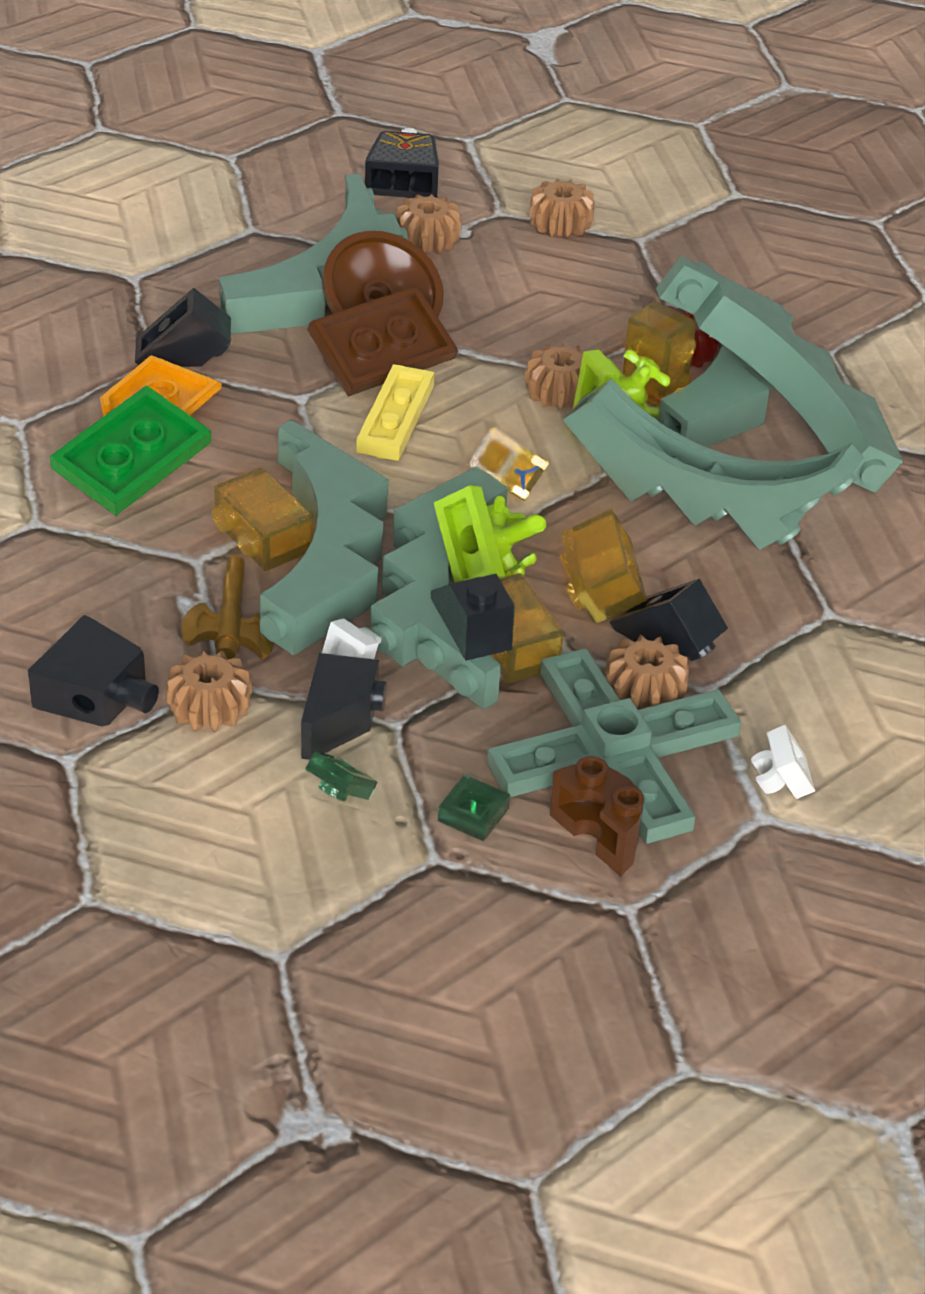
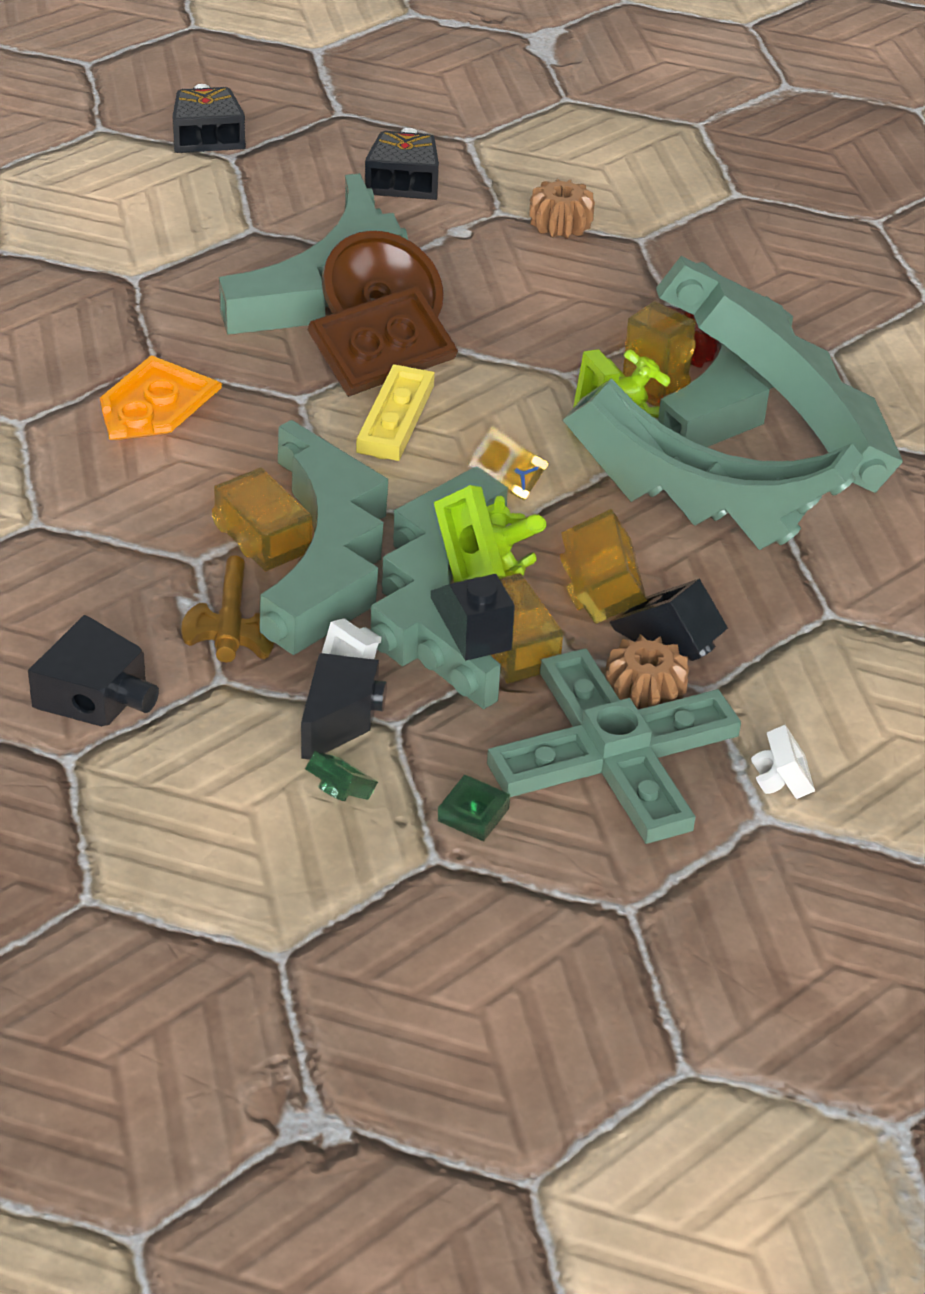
(130, 450): green plate -> none
(186, 333): black slope -> none
(207, 120): none -> black torso
(208, 691): medium nougat gear -> none
(430, 222): medium nougat gear -> none
(554, 375): medium nougat gear -> none
(601, 804): reddish brown cylinder -> none

